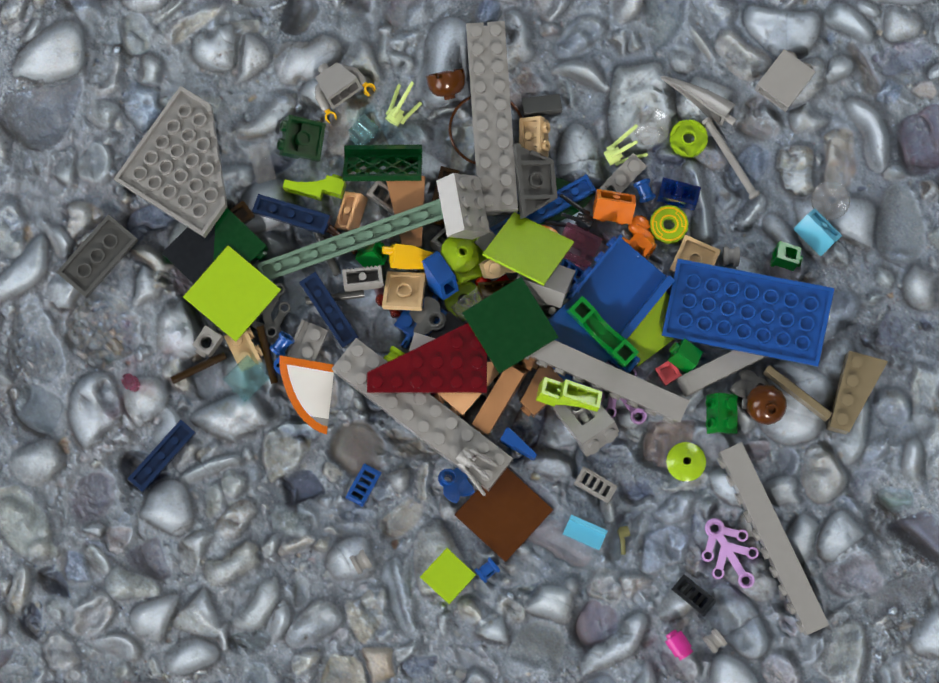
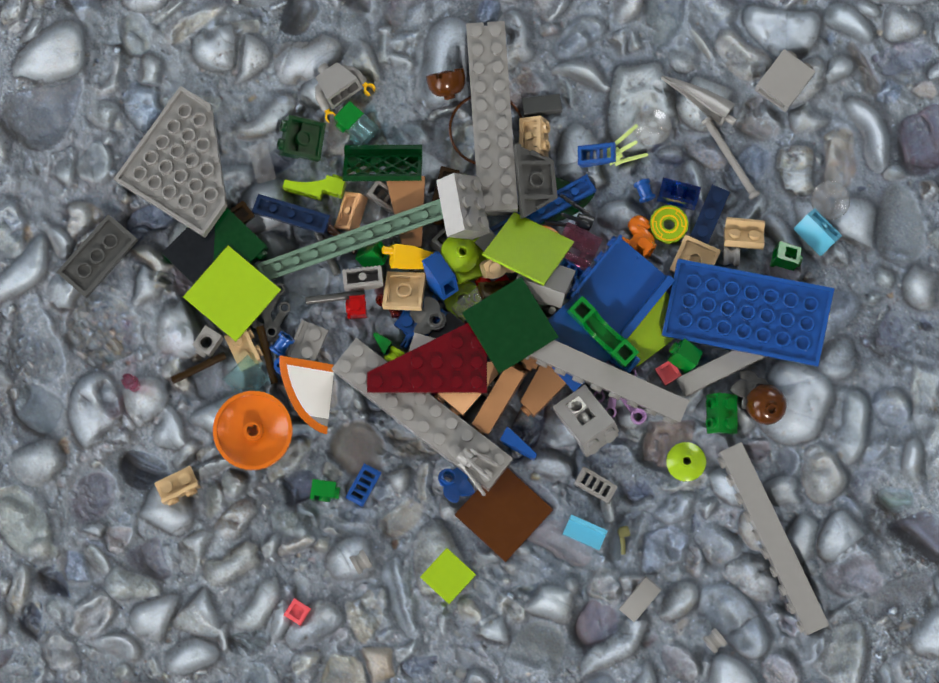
(161, 456): dark blue plate -> none
(177, 485): none -> tan bracket
(252, 430): none -> orange dish
(297, 611): none -> coral tile
(324, 490): none -> green brick
(328, 309): dark blue plate -> none
(347, 117): none -> green brick
(356, 307): none -> red brick
(383, 343): none -> green slope
(394, 113): yellowish green plant -> none
(487, 570): blue bush -> none
(568, 393): lime slope -> none
(583, 150): none -> blue slope
(614, 206): orange brick -> none
(625, 174): light grey plate -> none
(640, 599): none -> light grey slope
(678, 644): dark pink brick -> none
(685, 149): lime tile -> none
(709, 604): black slope -> none
(710, 214): none -> dark blue plate
(727, 550): lavender plant -> none
(744, 233): none -> tan bracket
(797, 393): dark tan tile -> none
(854, 386): dark tan wedge -> none

